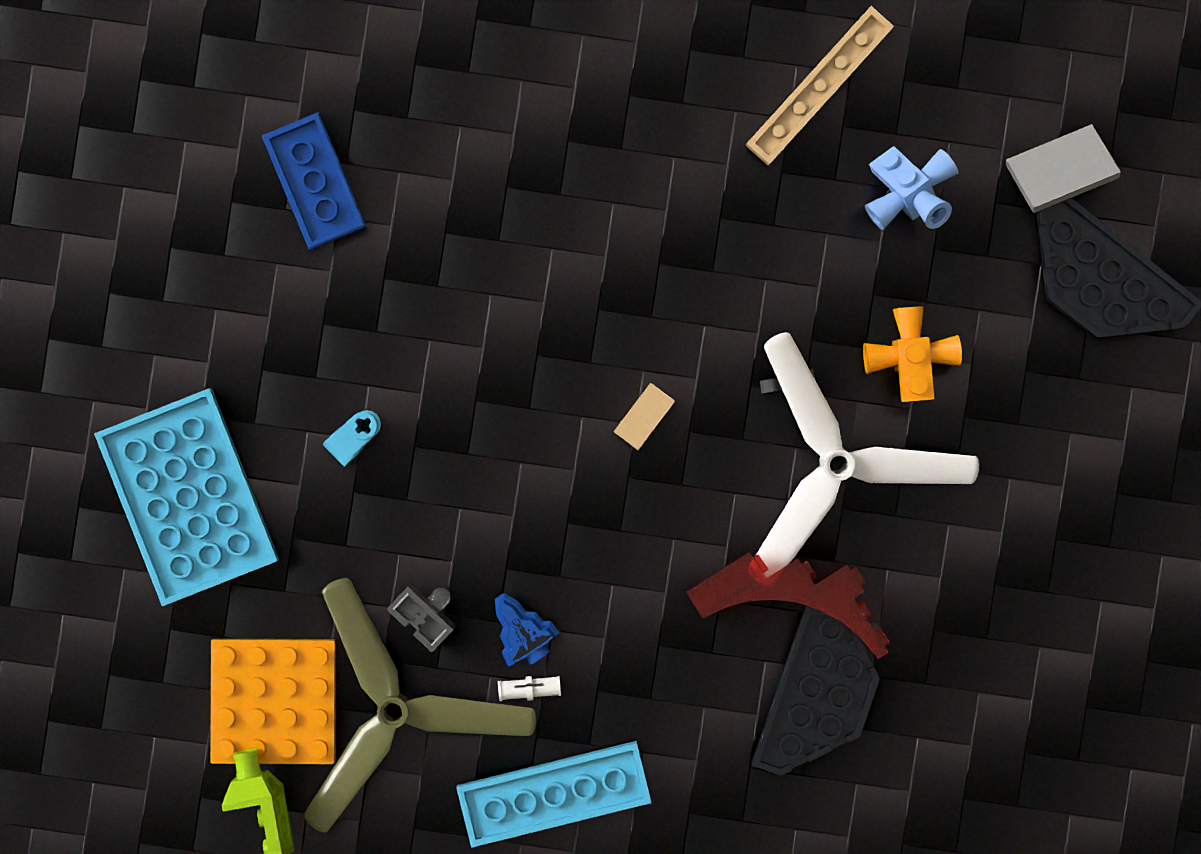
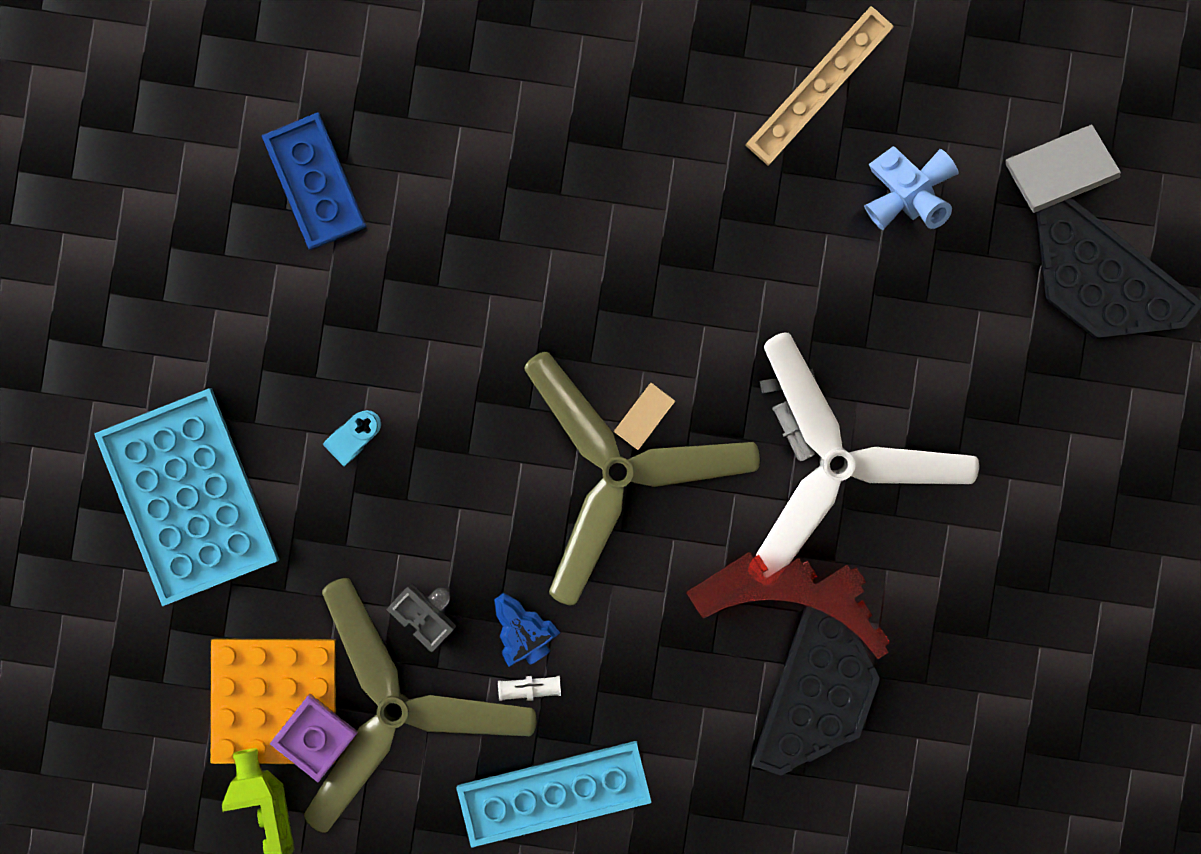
(313, 737): none -> medium lavender tile
(599, 446): none -> olive piece
(792, 431): none -> light grey axle
(912, 355): light orange brick -> none

